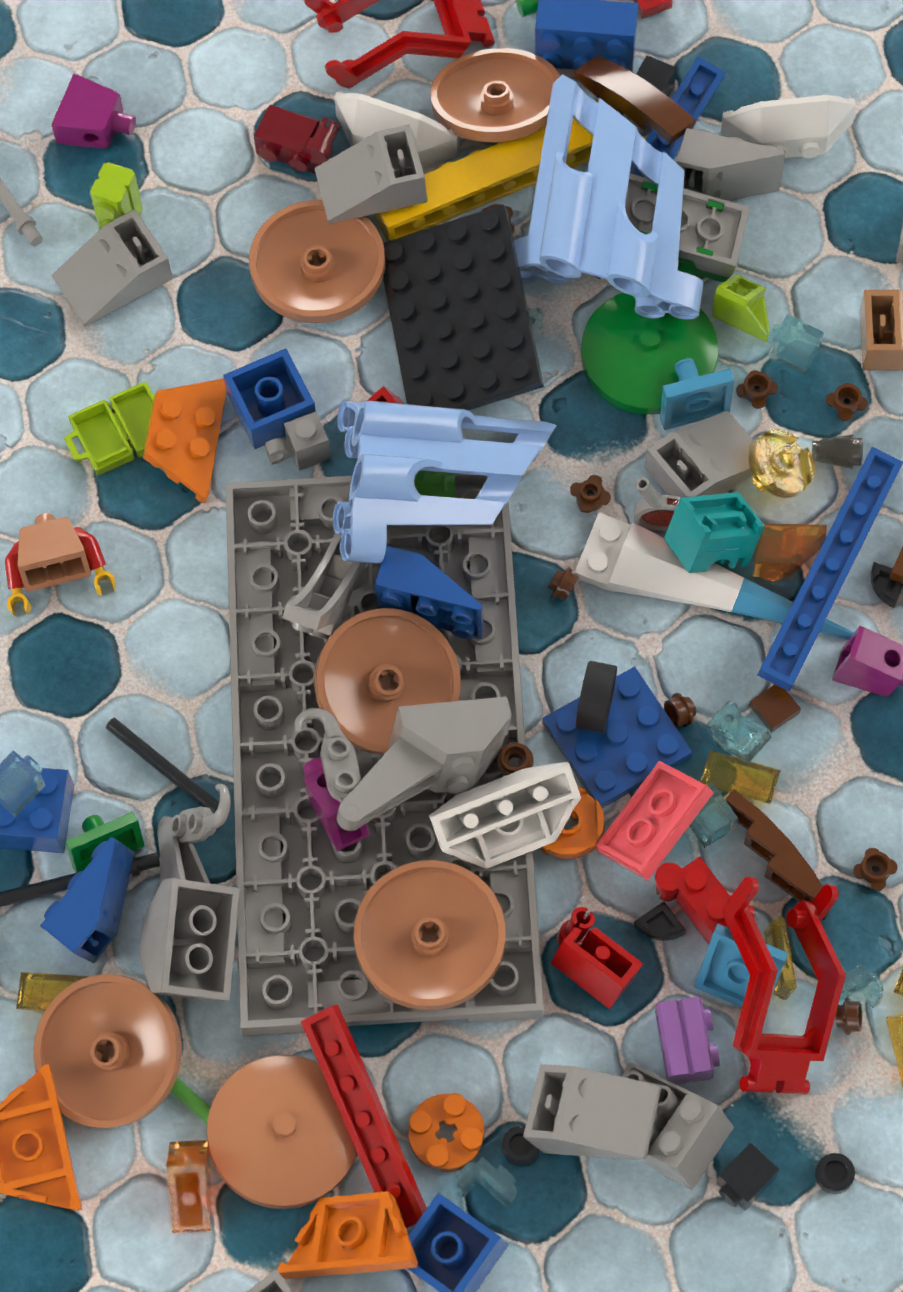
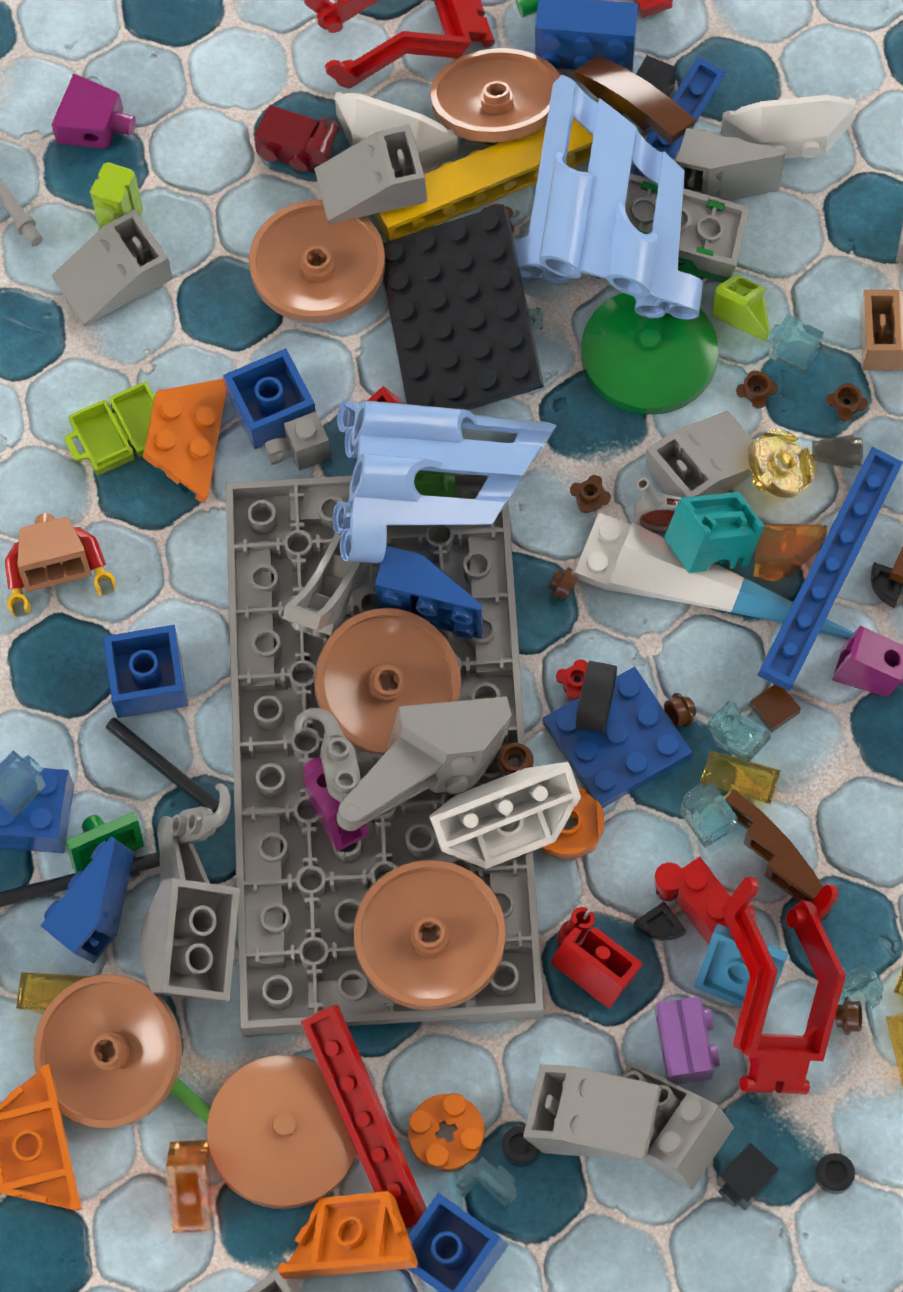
(145, 671): none -> blue brick
(567, 676): none -> red plate
(653, 820): coral tile -> none
(695, 395): dark azure tile -> none
(777, 936): clear yellow tile -> none
(872, 858): reddish brown plate -> none

